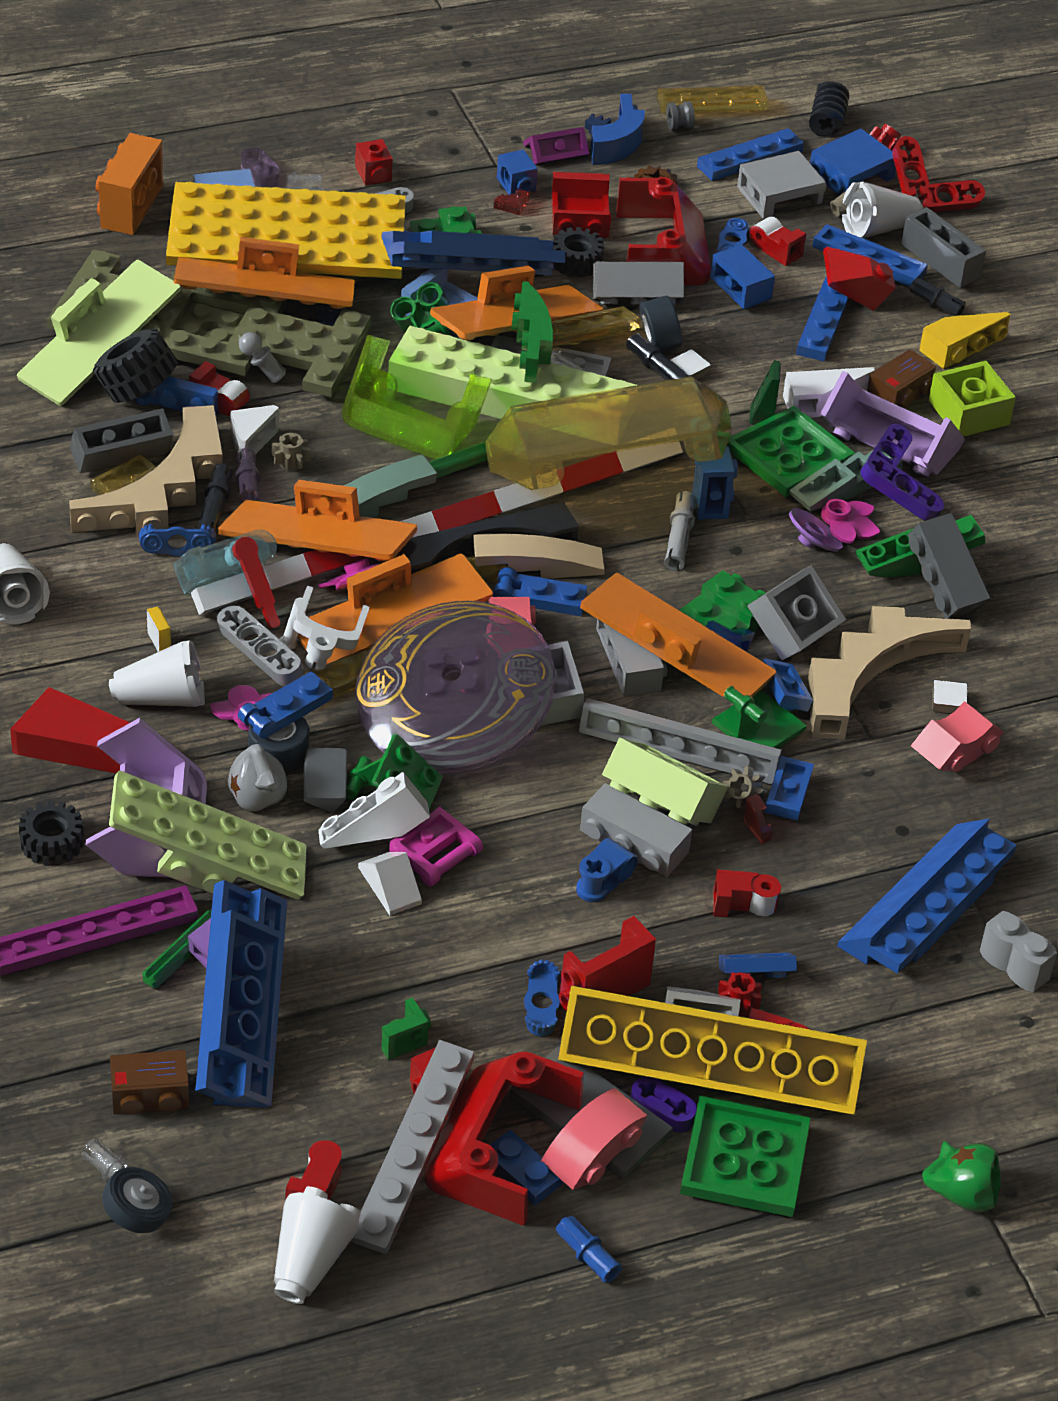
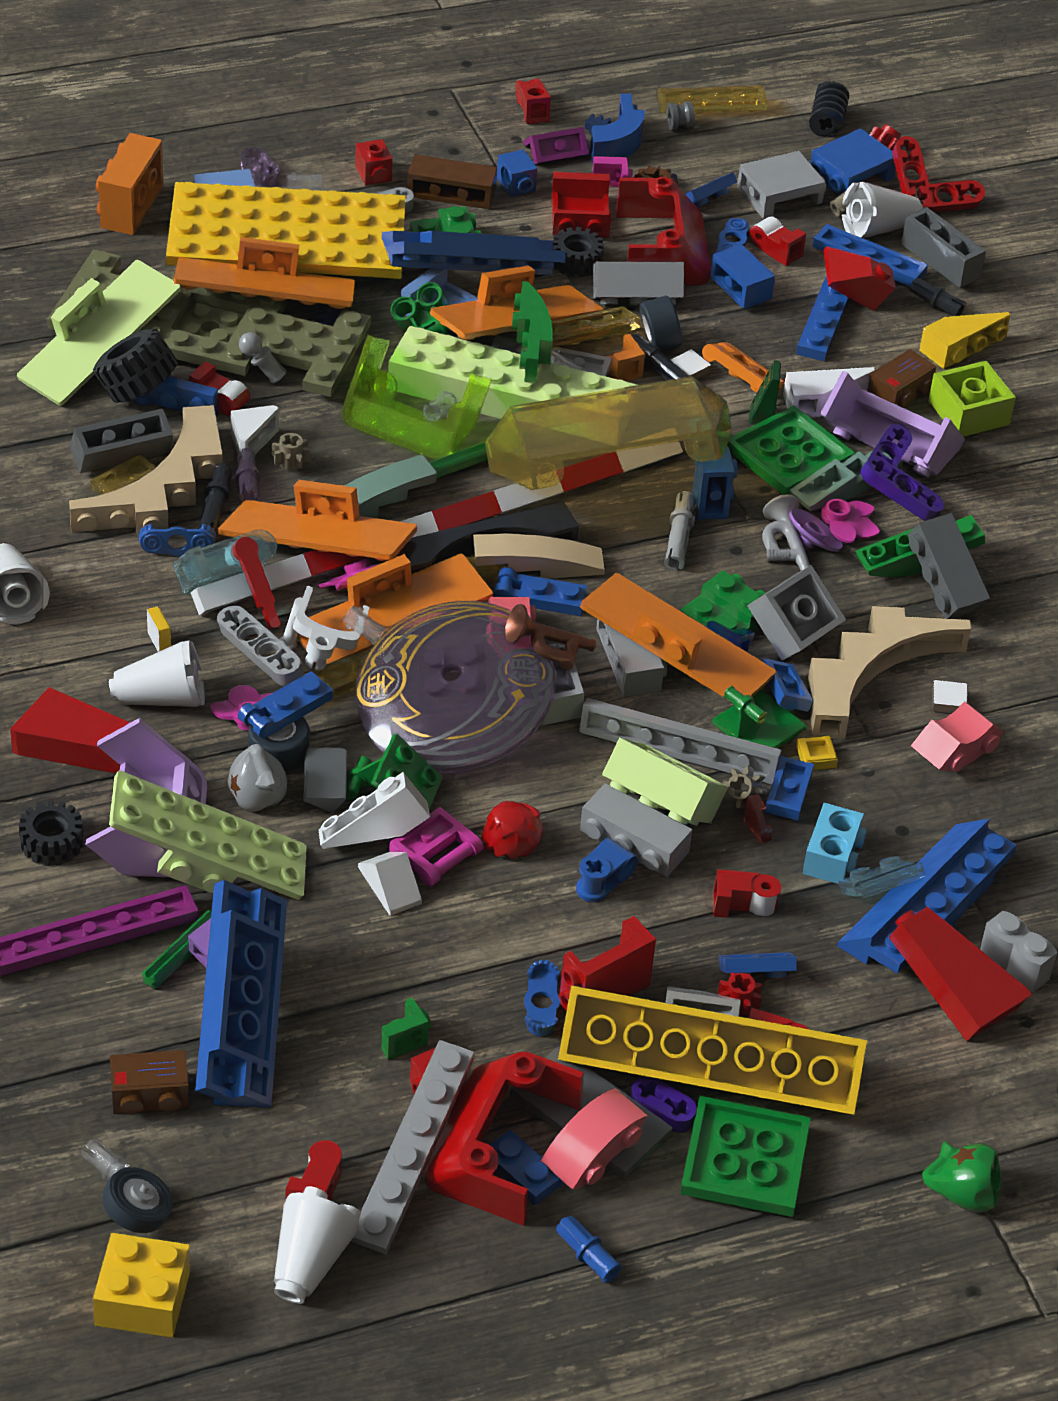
(141, 1285): none -> yellow brick
(363, 624): none -> clear pin
(439, 406): none -> clear pin
(452, 181): none -> reddish brown brick
(512, 203): clear red tile -> none
(512, 829): none -> red hair
(520, 625): none -> copper piece
(533, 100): none -> red leg
(614, 166): none -> dark pink bracket
(628, 363): none -> orange panel
(716, 187): none -> blue plate
(728, 160): blue plate -> none
(738, 363): none -> orange plate
(778, 511): none -> light grey piece
(818, 752): none -> yellow tile
(834, 843): none -> medium azure brick
(888, 875): none -> clear light blue plate
(957, 973): none -> red slope

